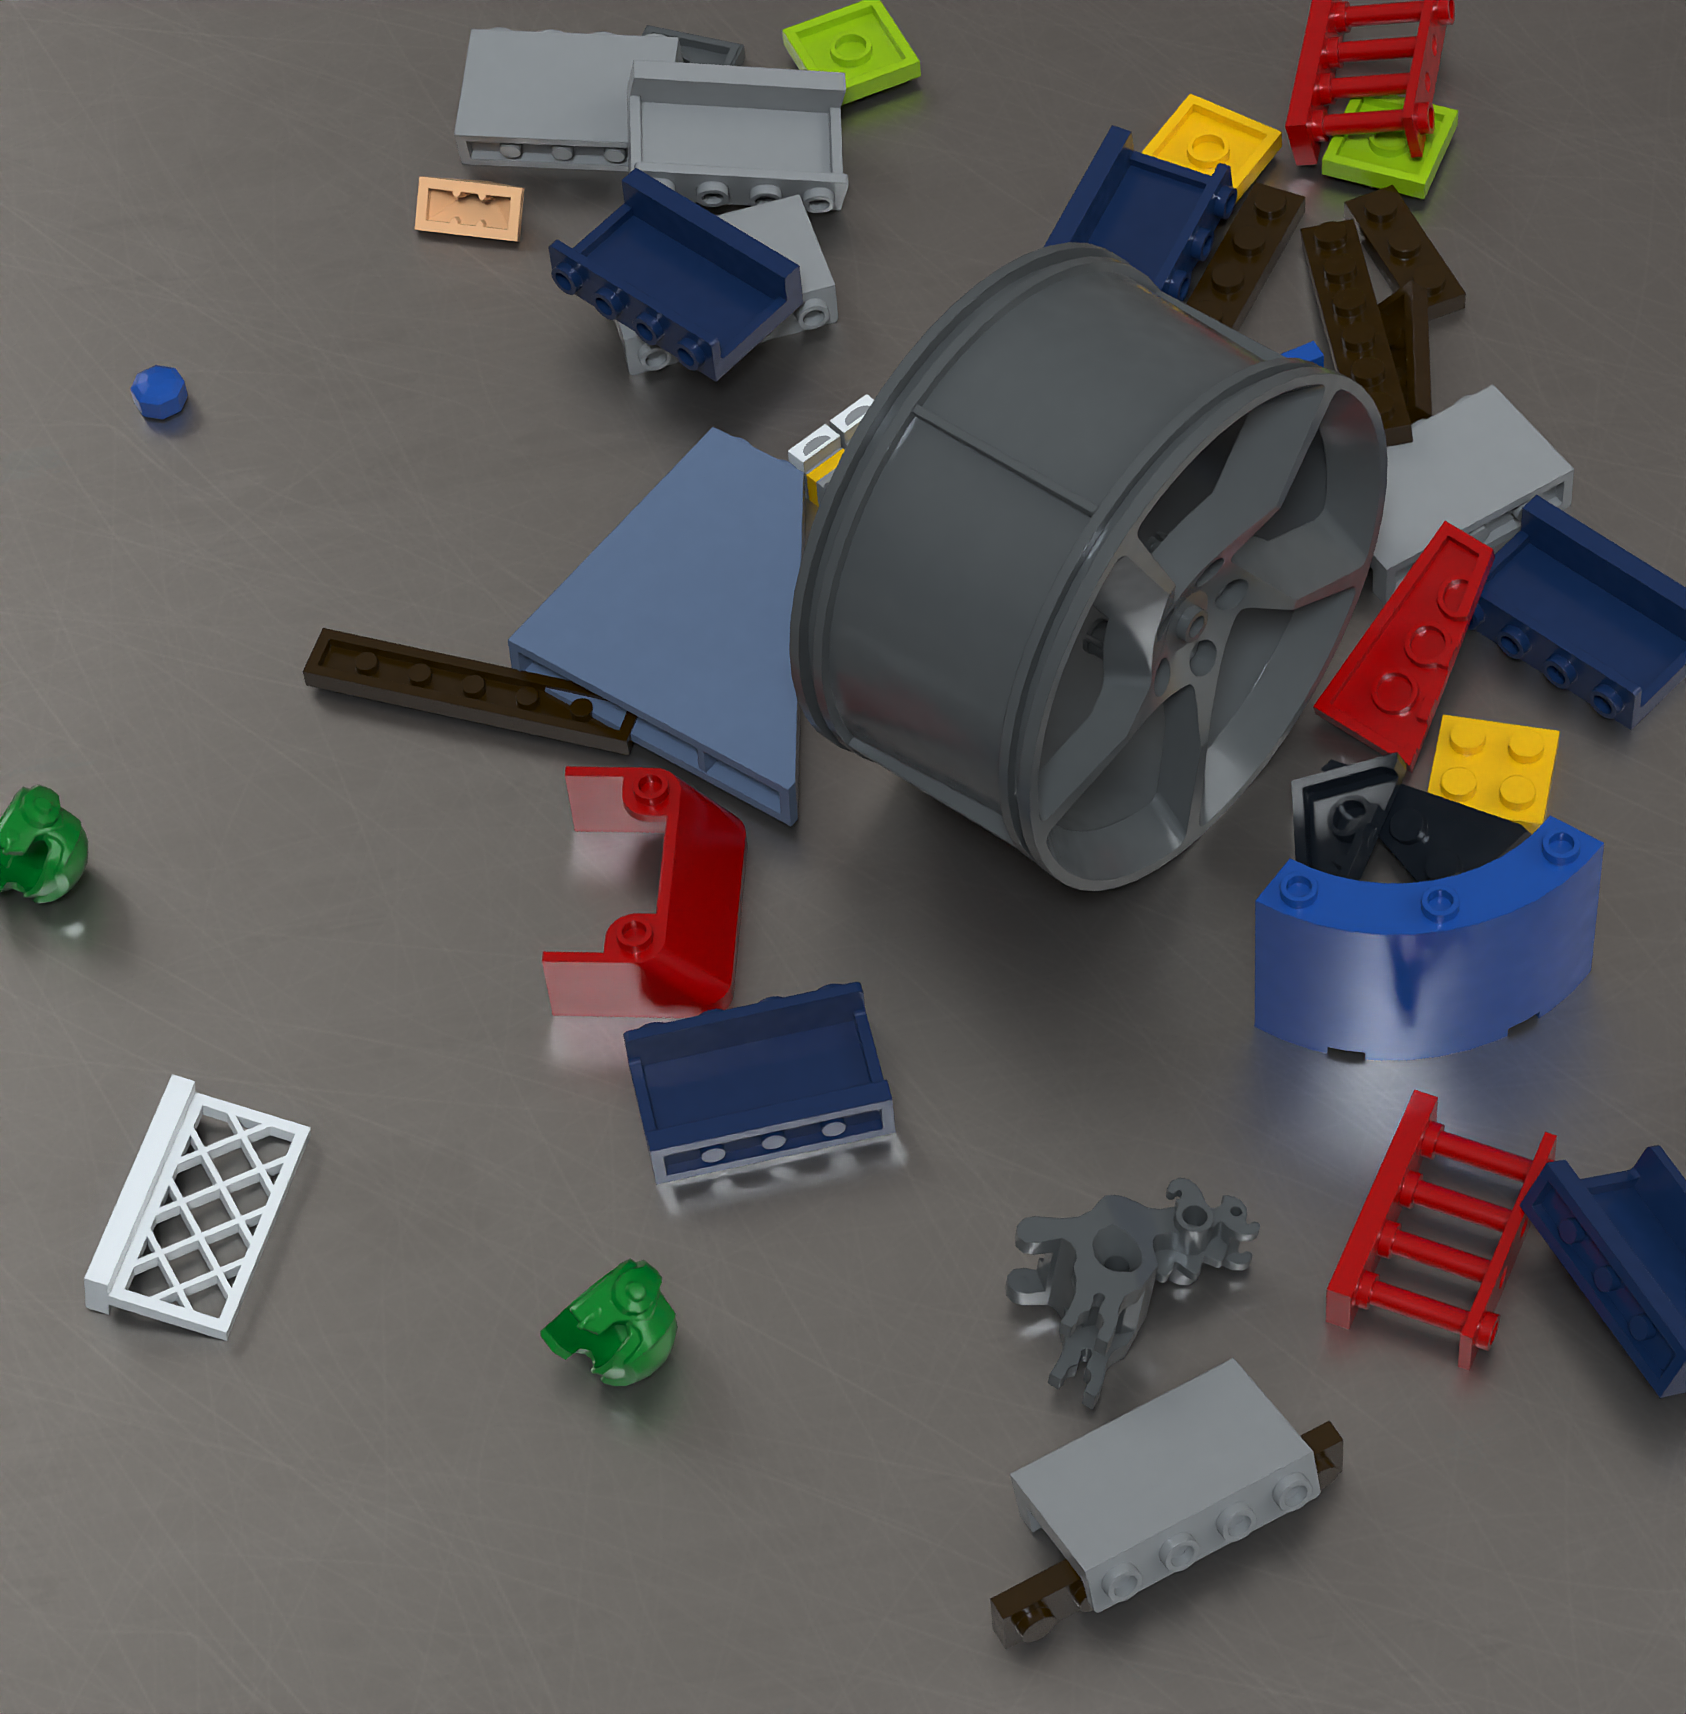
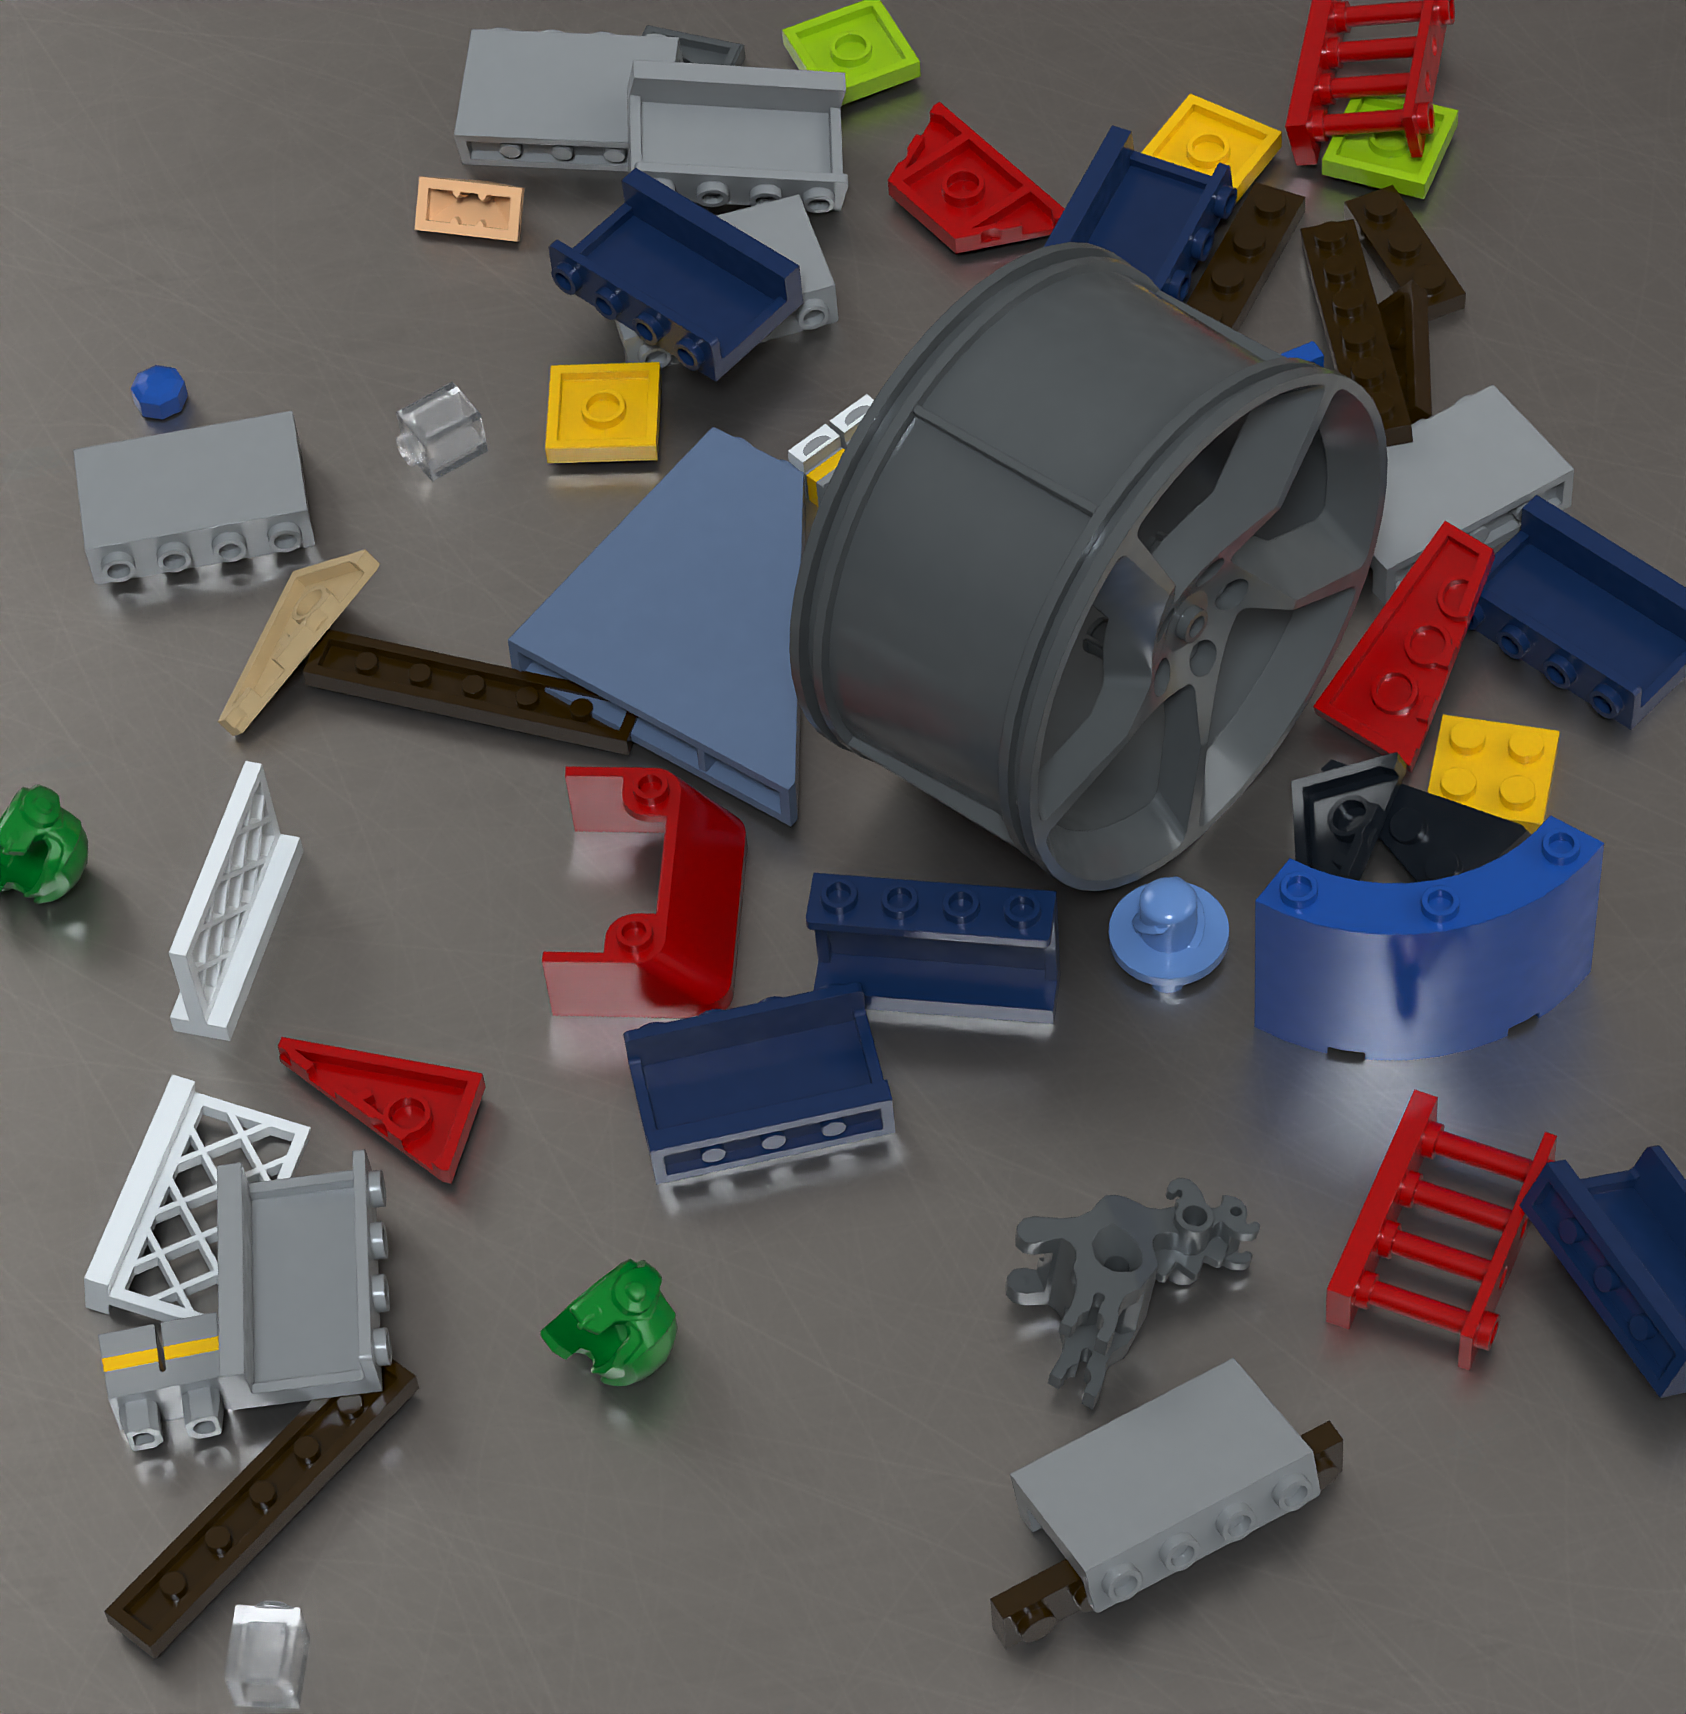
(165, 1385): none -> light grey hips
(193, 498): none -> light grey panel
(232, 910): none -> white fence
(253, 1511): none -> dark brown plate
(267, 1655): none -> clear brick
(299, 620): none -> tan wing
(301, 1285): none -> light grey panel
(407, 1102): none -> red wing
(440, 432): none -> clear brick
(603, 412): none -> yellow plate
(938, 946): none -> dark blue panel
(968, 188): none -> red wing
(1168, 933): none -> medium blue plate

